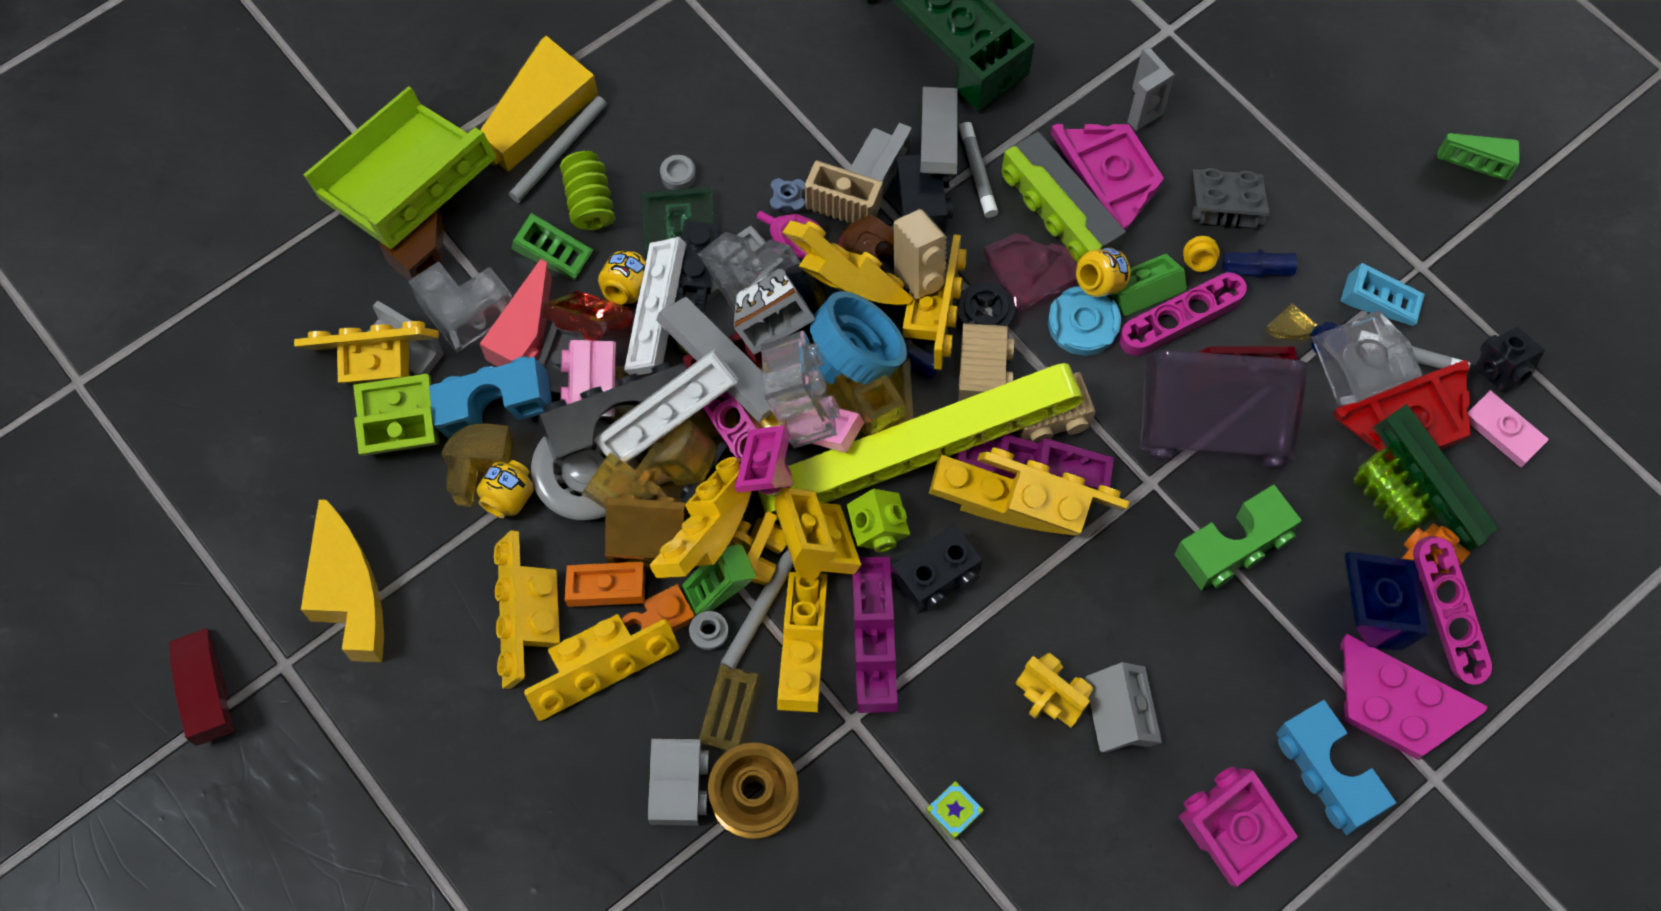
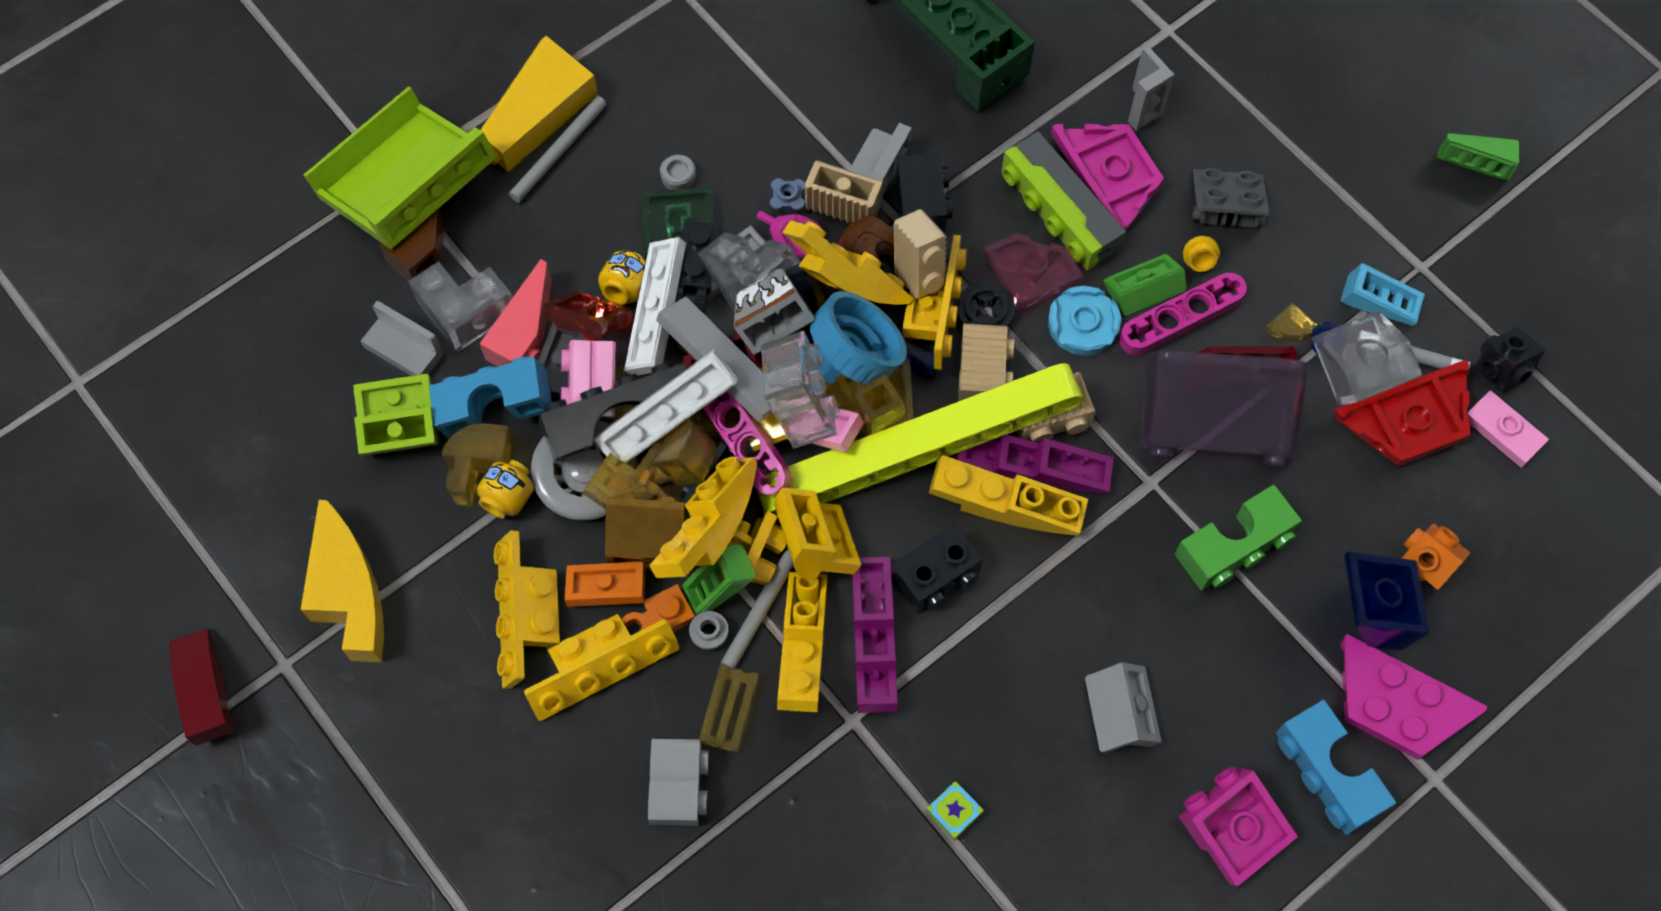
(371, 354): yellow bracket -> none
(547, 231): bright green slope -> none
(587, 191): lime piece -> none
(759, 816): pearl gold wheel -> none
(764, 460): dark pink slope -> none
(878, 520): lime brick -> none
(939, 131): light grey tile -> none
(978, 169): light grey bar -> none
(1048, 497): yellow bracket -> none
(1053, 693): yellow hips -> none
(1103, 272): yellow head -> none
(1260, 263): clear blue axle -> none
(1392, 492): clear neon green piece -> none
(1437, 477): dark green fence -> none
(1458, 607): dark pink beam -> none

